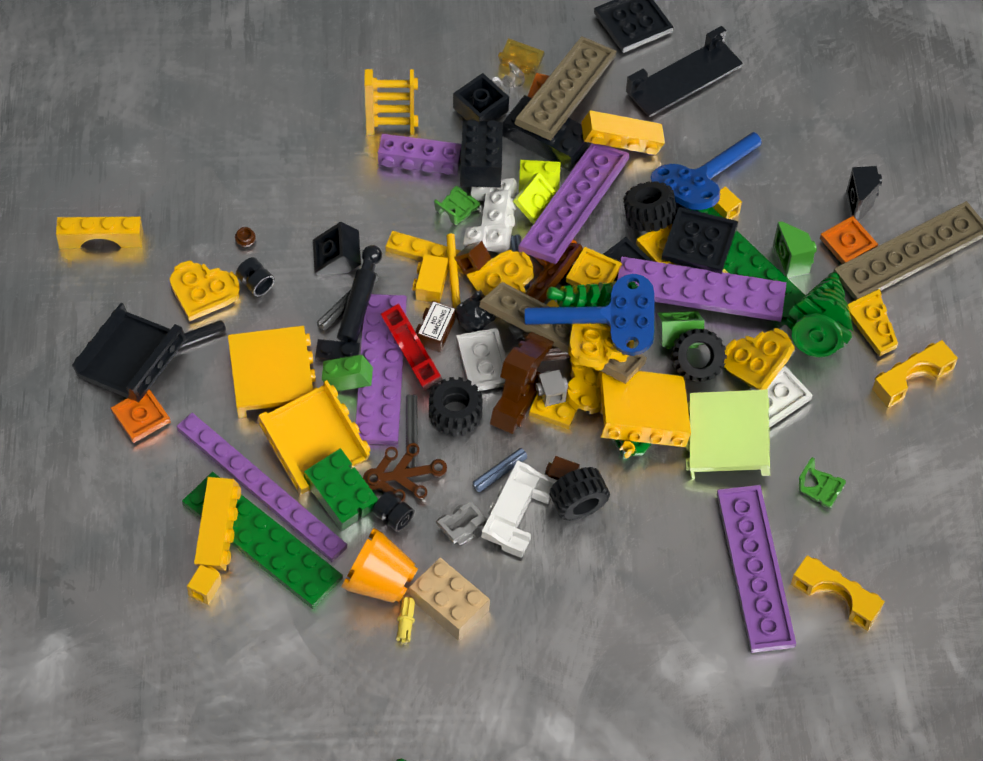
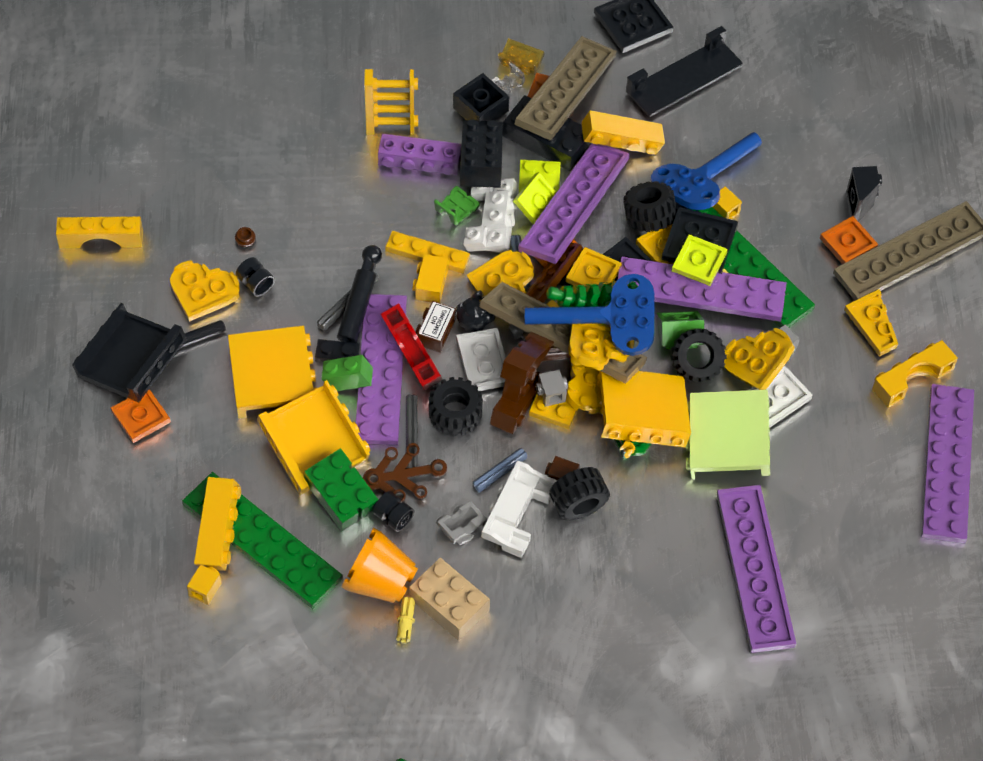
(262, 487): medium lavender plate -> none
(337, 250): black slope -> none
(453, 270): yellow bar -> none
(472, 257): reddish brown brick -> none
(699, 260): none -> neon yellow plate
(793, 250): bright green slope -> none
(816, 577): yellow arch -> none
(821, 319): green plant -> none
(827, 487): bright green piece -> none
(948, 464): none -> medium lavender plate

